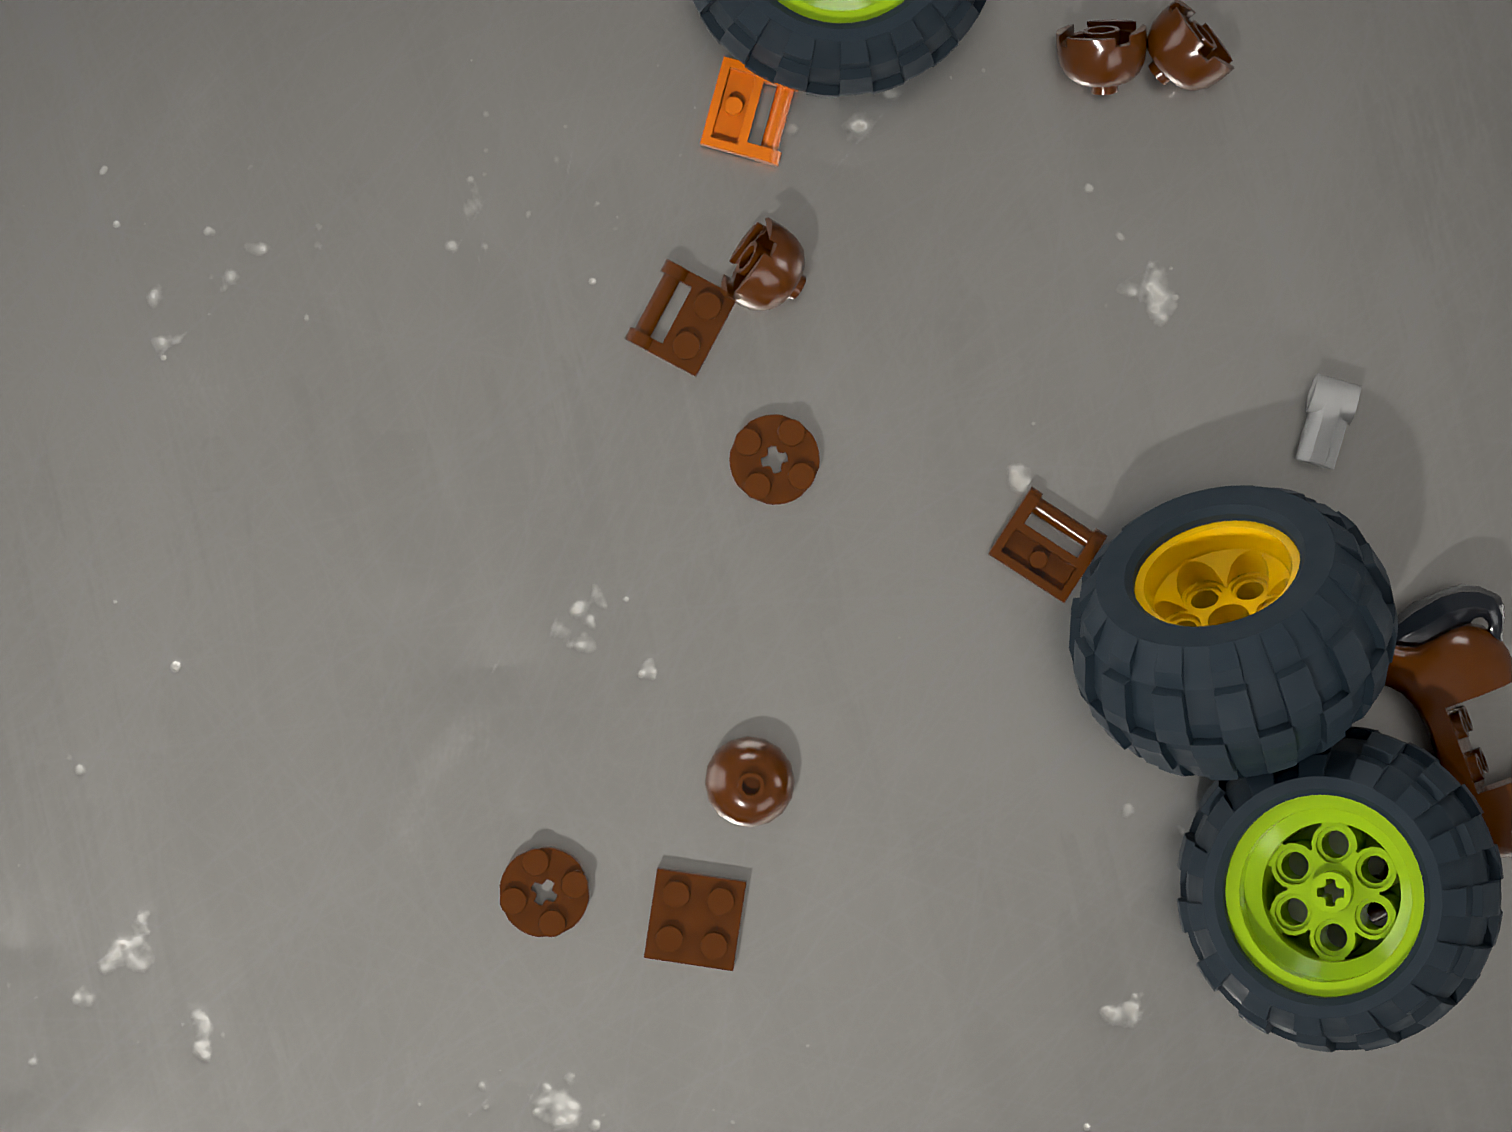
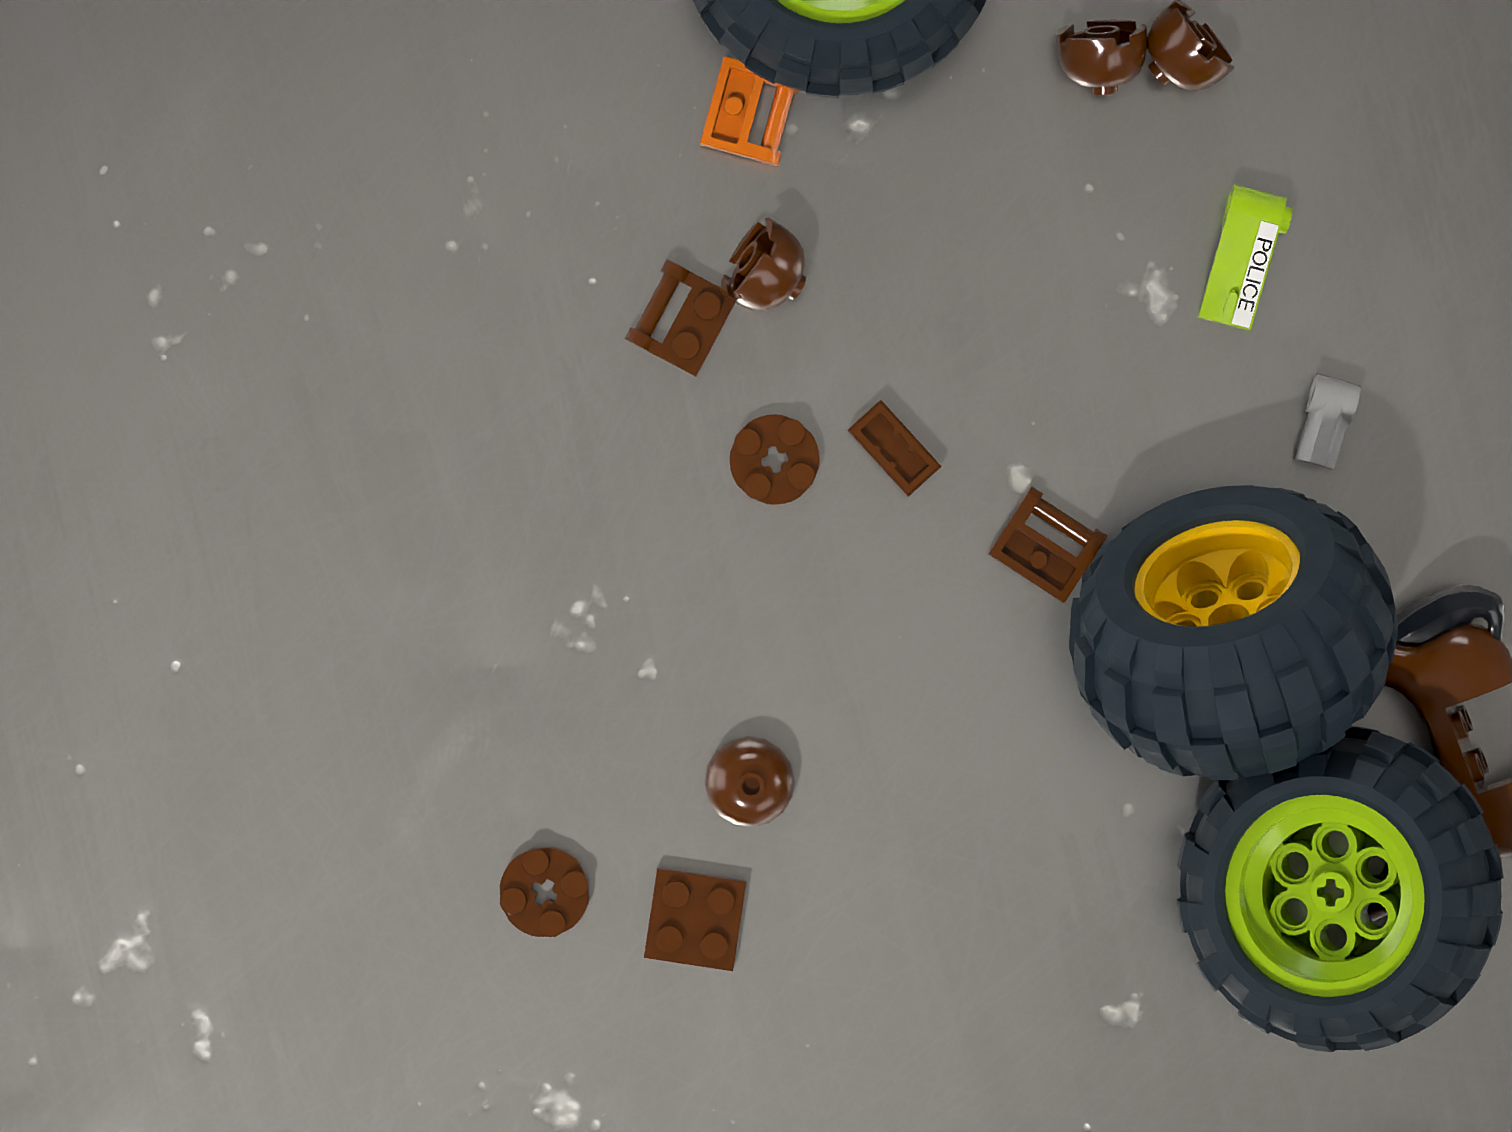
(894, 448): none -> reddish brown plate
(1243, 255): none -> lime door

